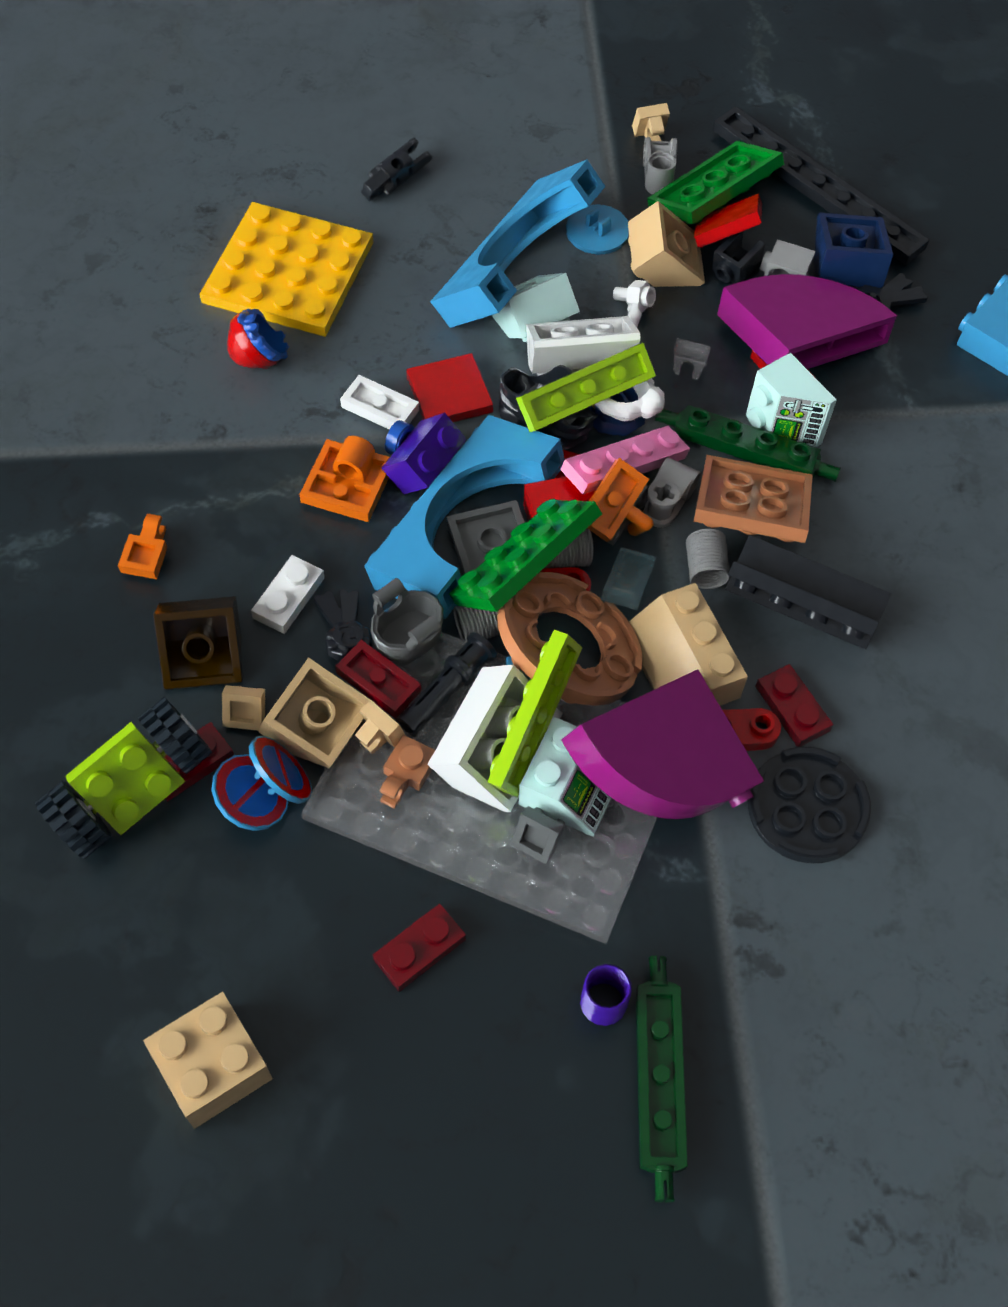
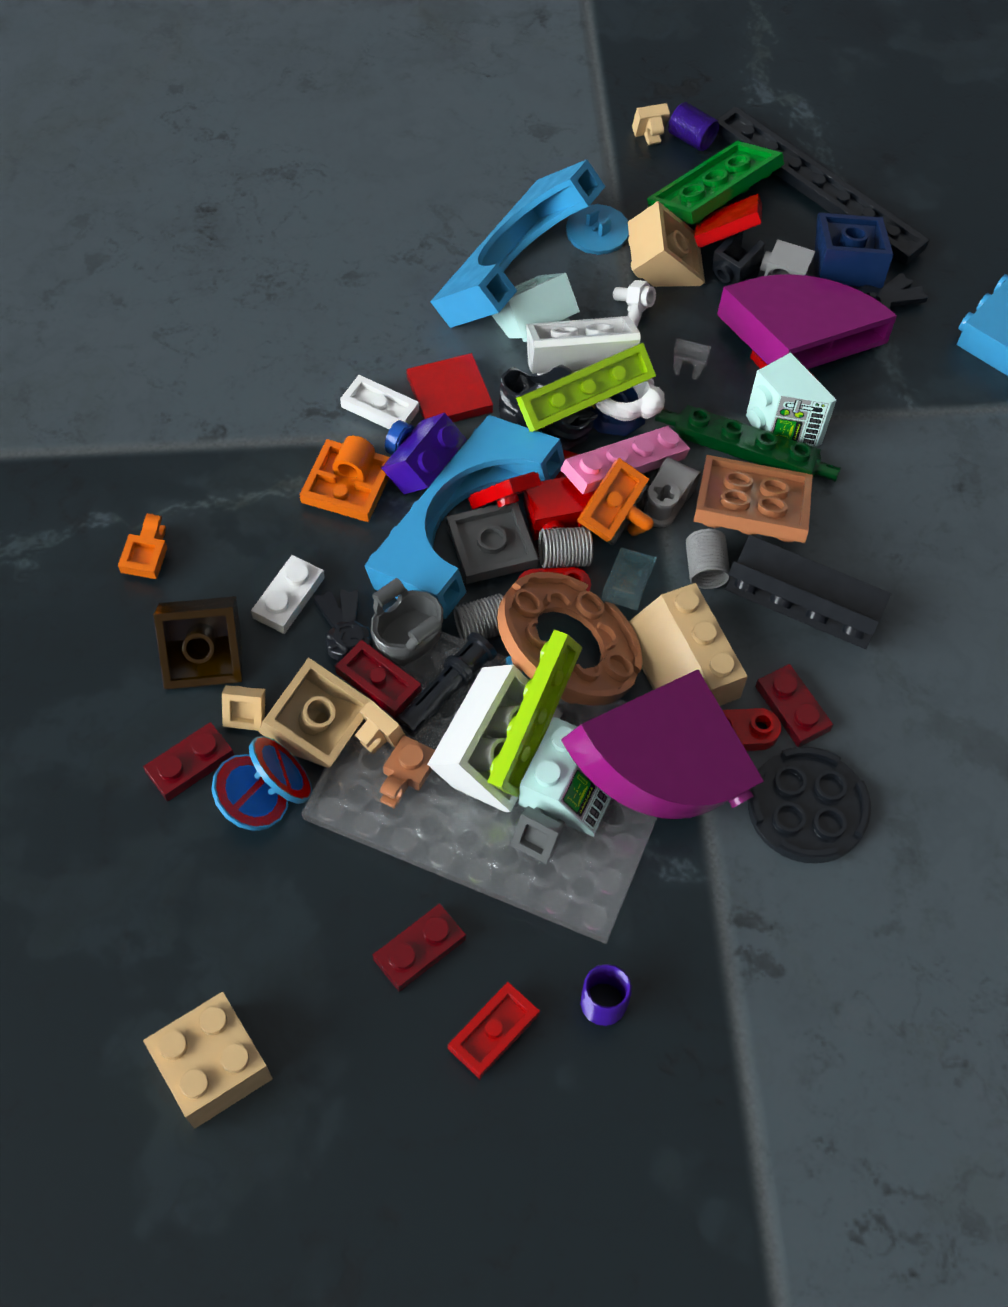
(123, 779): plate -> none
(254, 342): hair -> none
(287, 268): yellow plate -> none
(394, 170): black hinge -> none
(493, 1030): none -> red plate
(505, 492): none -> red plate
(524, 554): green plate -> none
(659, 163): light grey piece -> none
(661, 1079): dark green plate -> none
(693, 126): none -> dark purple piece

